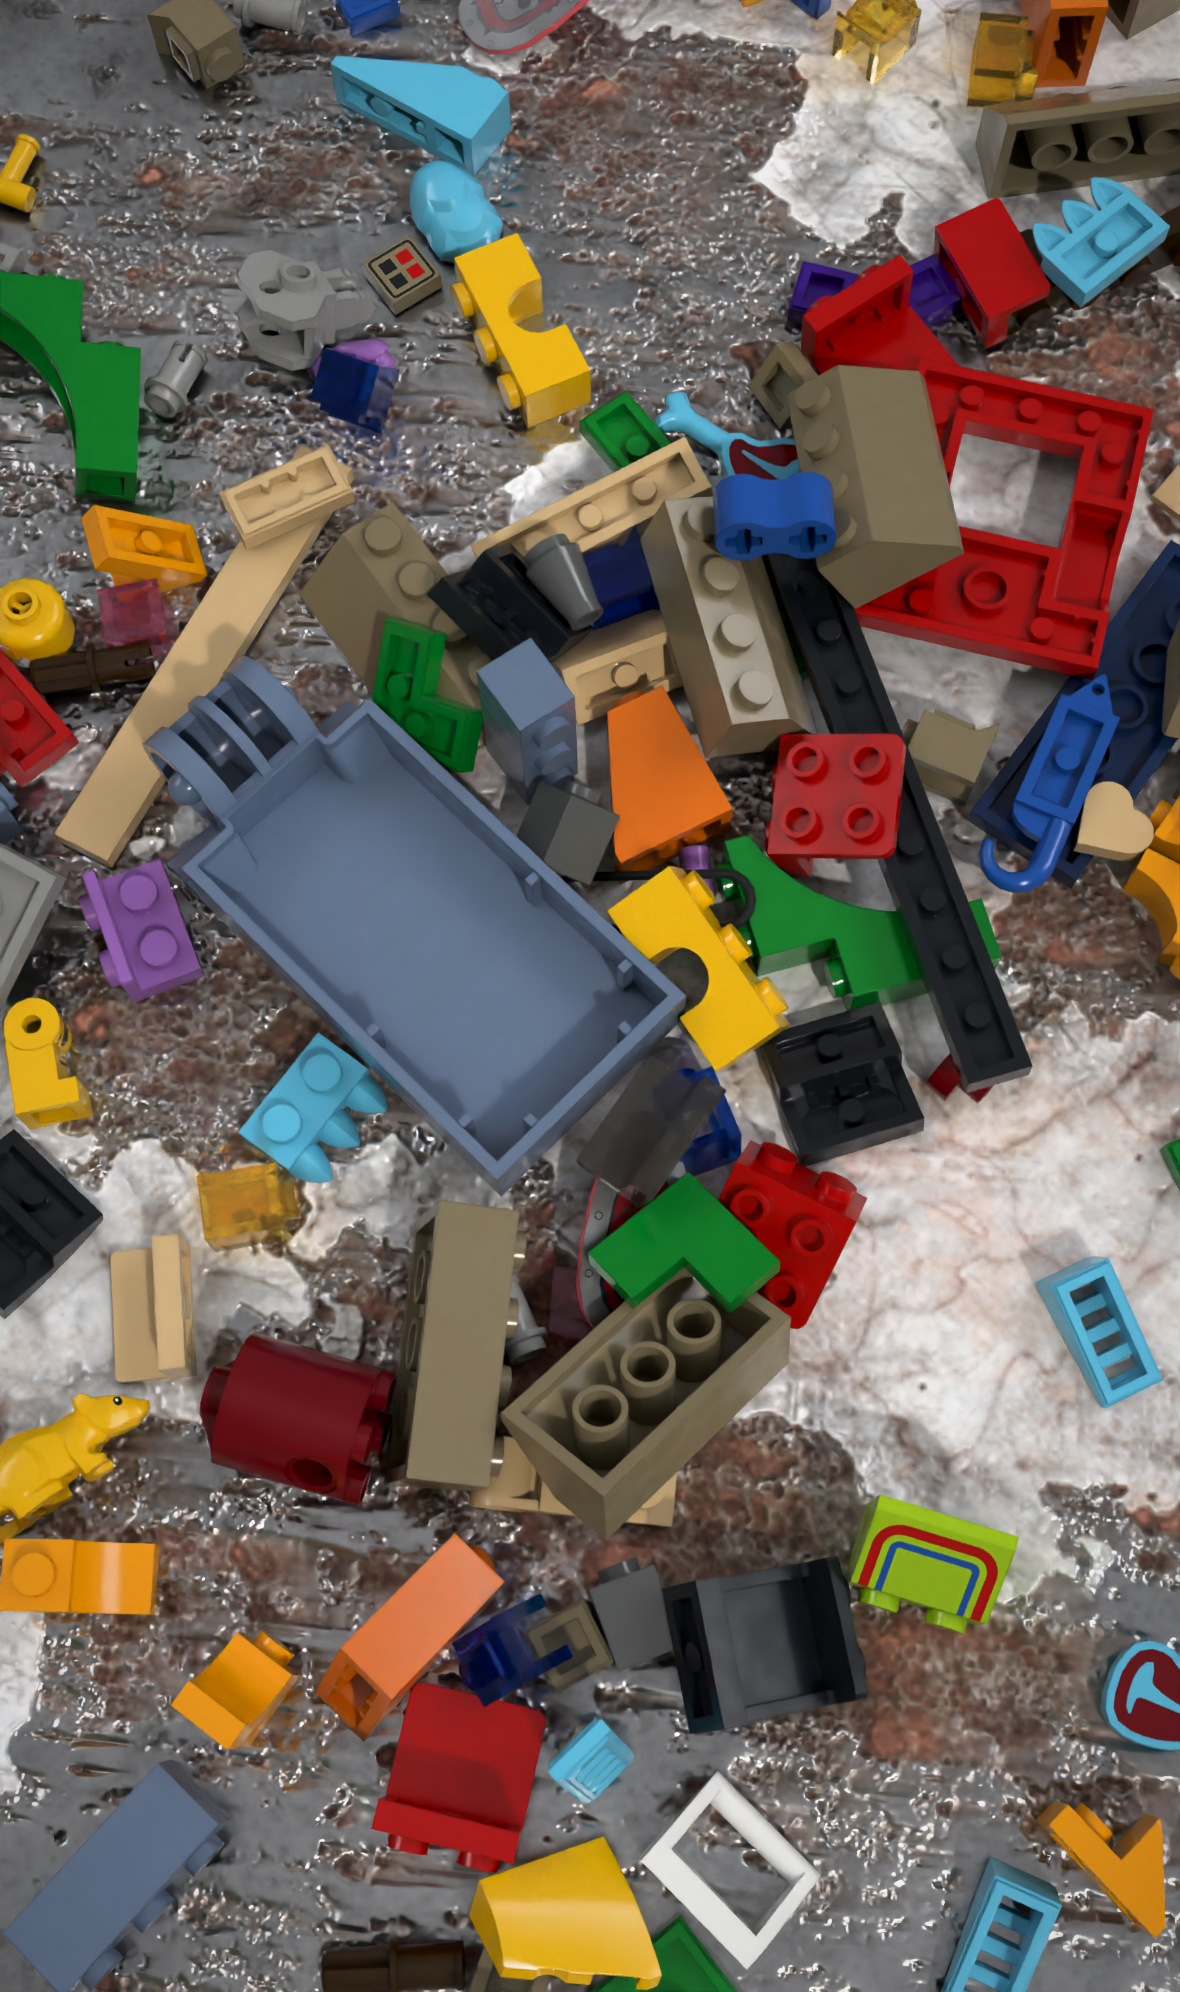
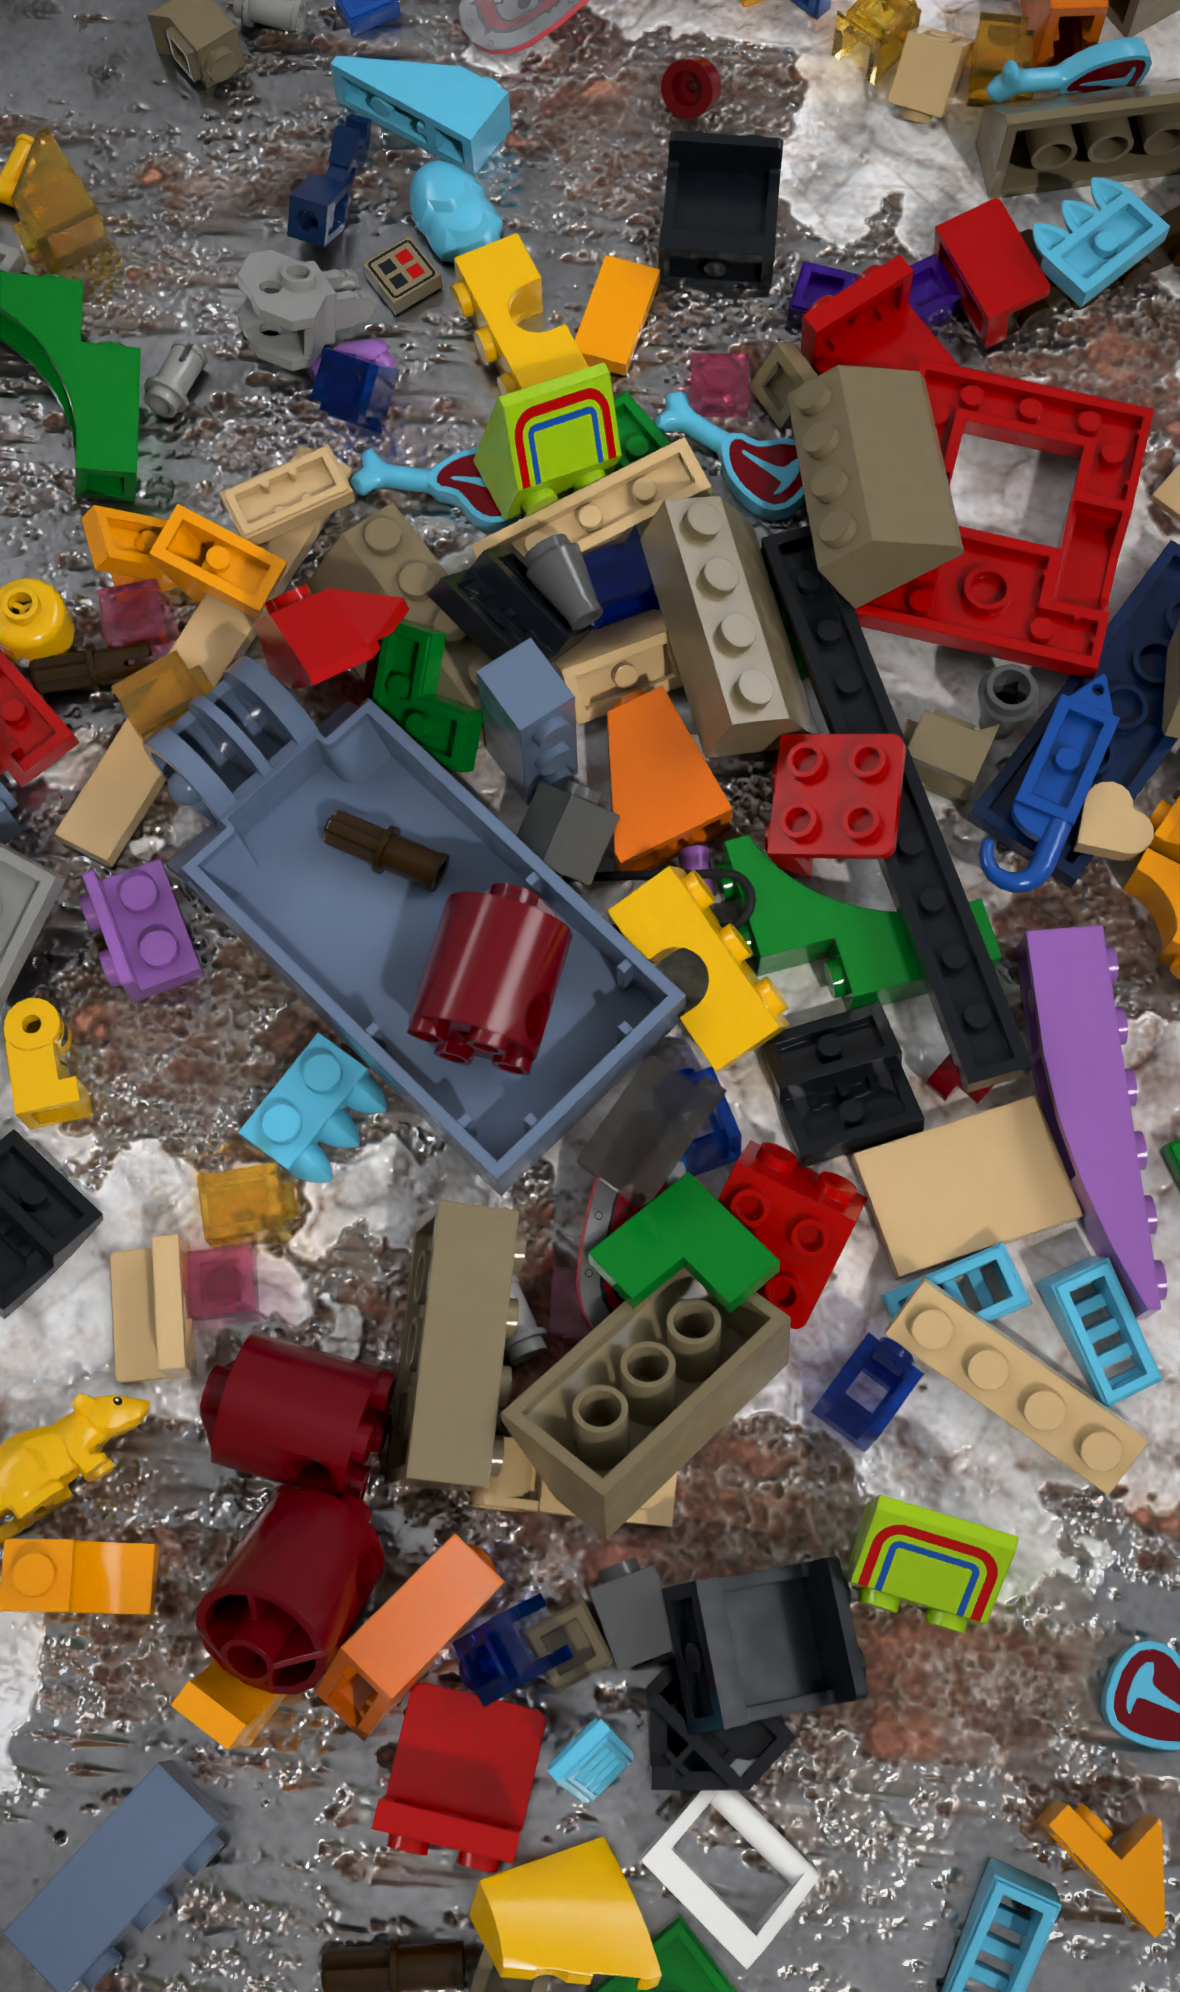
(55, 209): none -> clear yellow slope
(160, 693): none -> clear yellow brick
(216, 562): none -> light orange slope
(222, 1283): none -> clear pink plate
(291, 1590): none -> dark red cylinder
(322, 203): none -> dark blue piece
(324, 633): none -> red wedge
(385, 849): none -> dark brown axle
(449, 482): none -> medium azure piece
(491, 978): none -> dark red cylinder
(549, 441): none -> lime slope
(616, 313): none -> light orange tile
(691, 86): none -> dark red tile
(705, 1760): none -> black slope
(719, 384): none -> clear pink plate
(720, 210): none -> black panel
(774, 516): blue axle -> none
(888, 1366): none -> clear blue window
(929, 73): none -> tan slope
(966, 1187): none -> tan tile
(1004, 1268): none -> medium azure slope
(1007, 698): none -> dark grey cone
(1016, 1386): none -> tan plate
(1089, 1098): none -> medium lavender slope
(1093, 69): none -> medium azure piece

